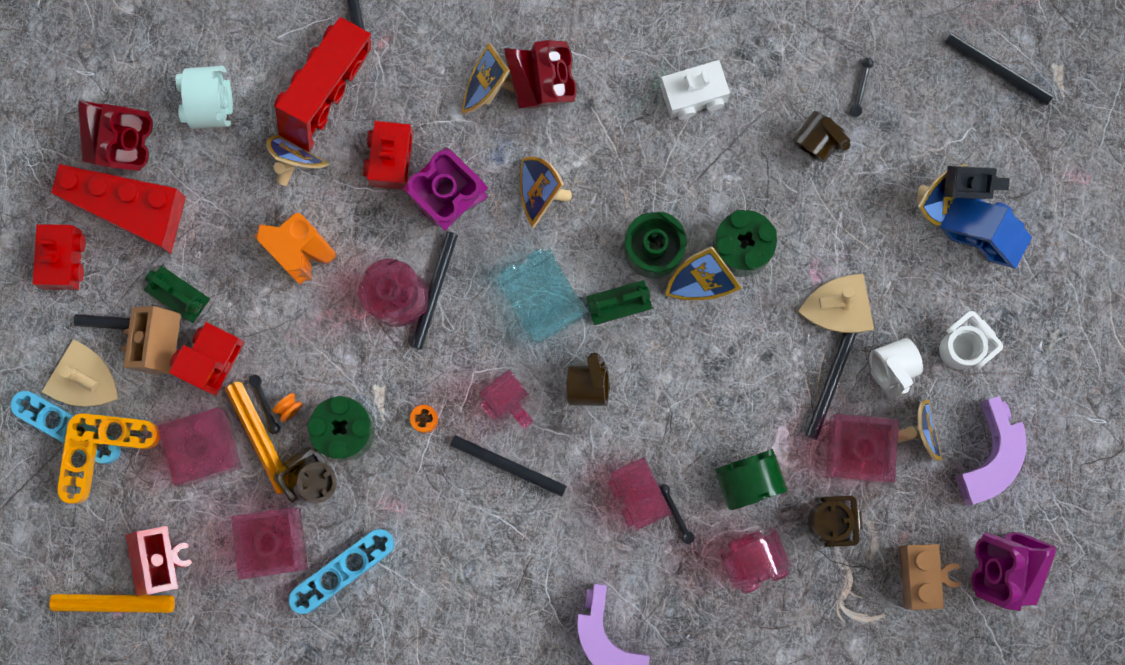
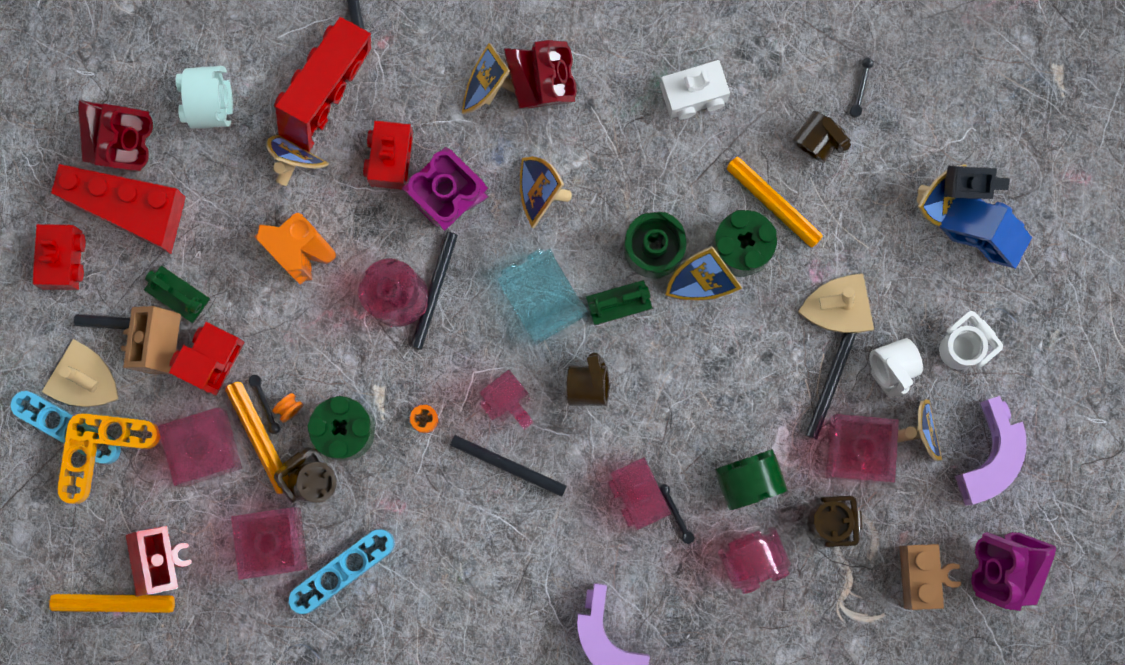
(774, 202): none -> light orange axle
(999, 69): black bar -> none

